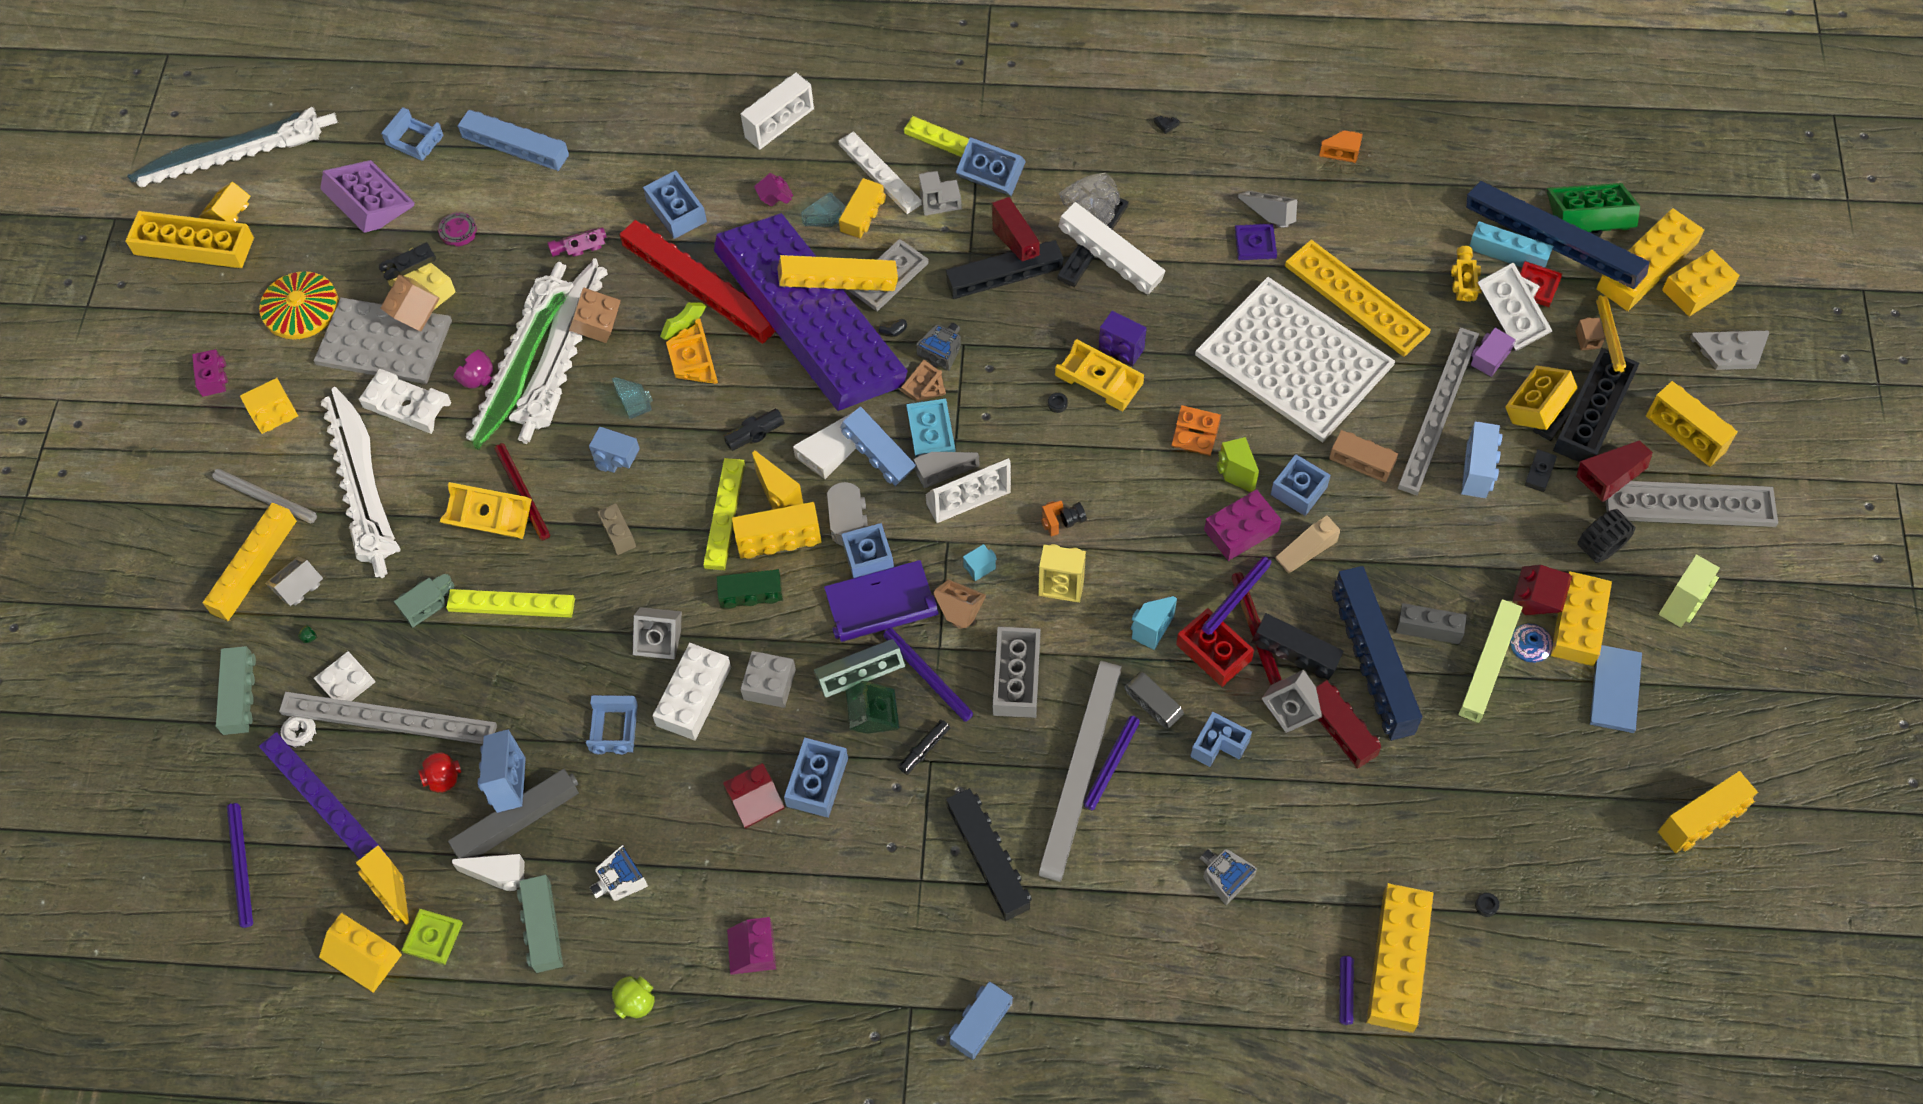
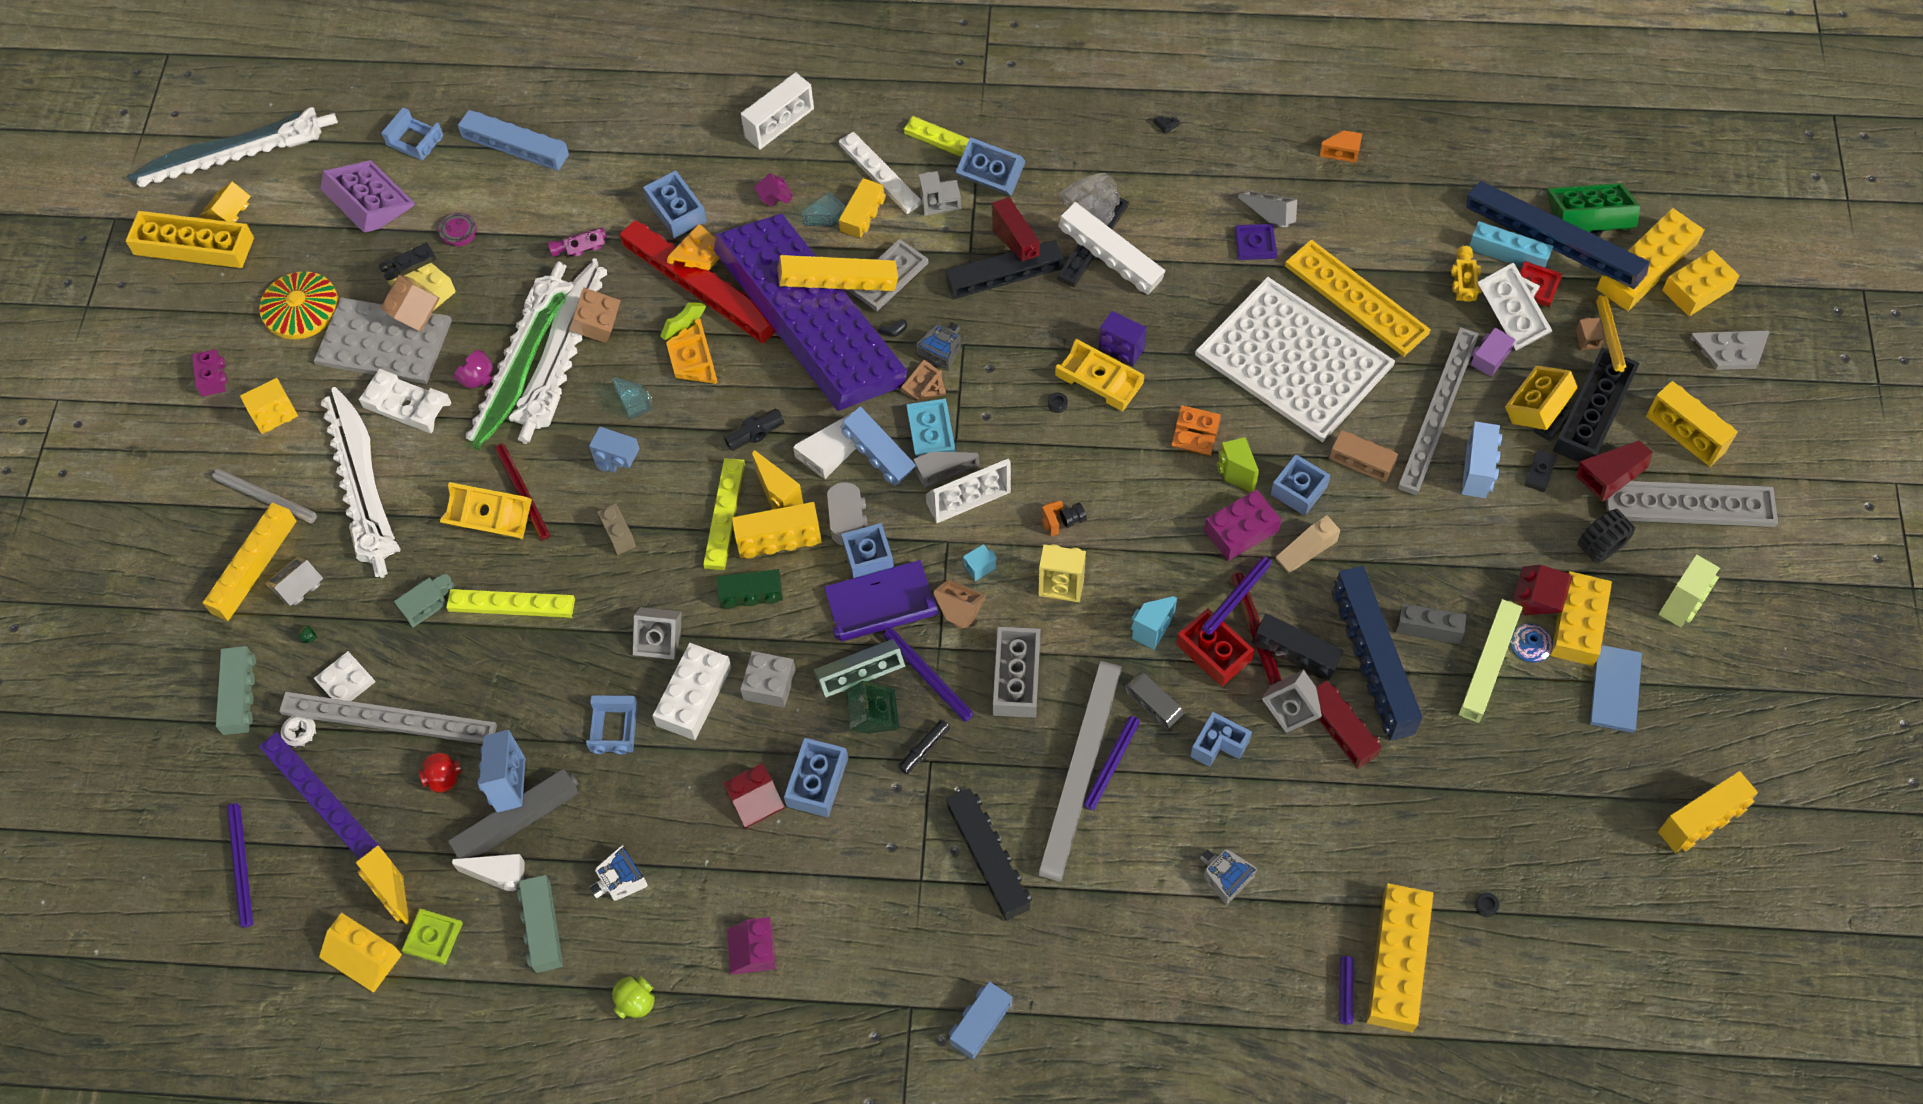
(696, 250): none -> light orange wing

